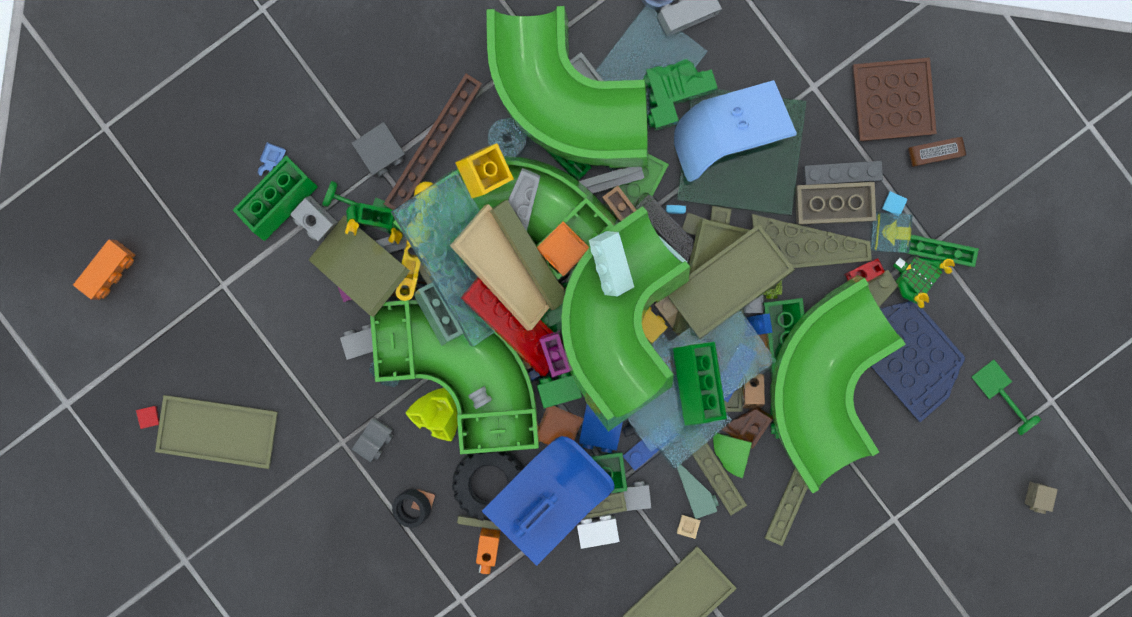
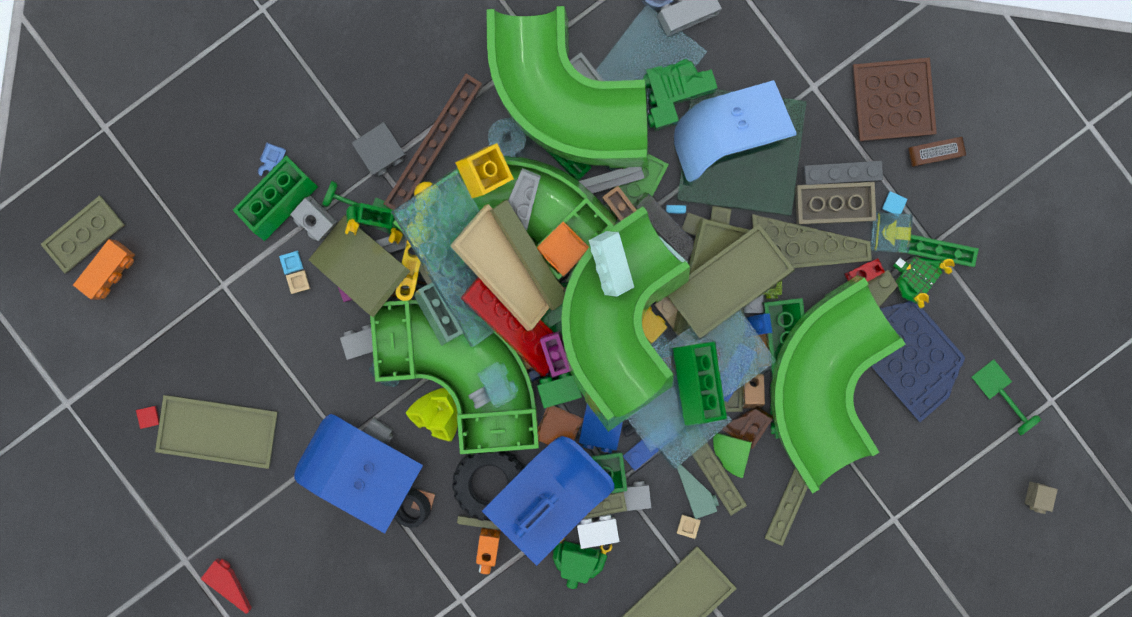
(82, 234): none -> olive tile
(225, 582): none -> red slope
(291, 262): none -> medium azure tile
(298, 282): none -> tan plate
(356, 472): none -> blue door
(497, 384): none -> clear light blue brick
(578, 563): none -> green torso

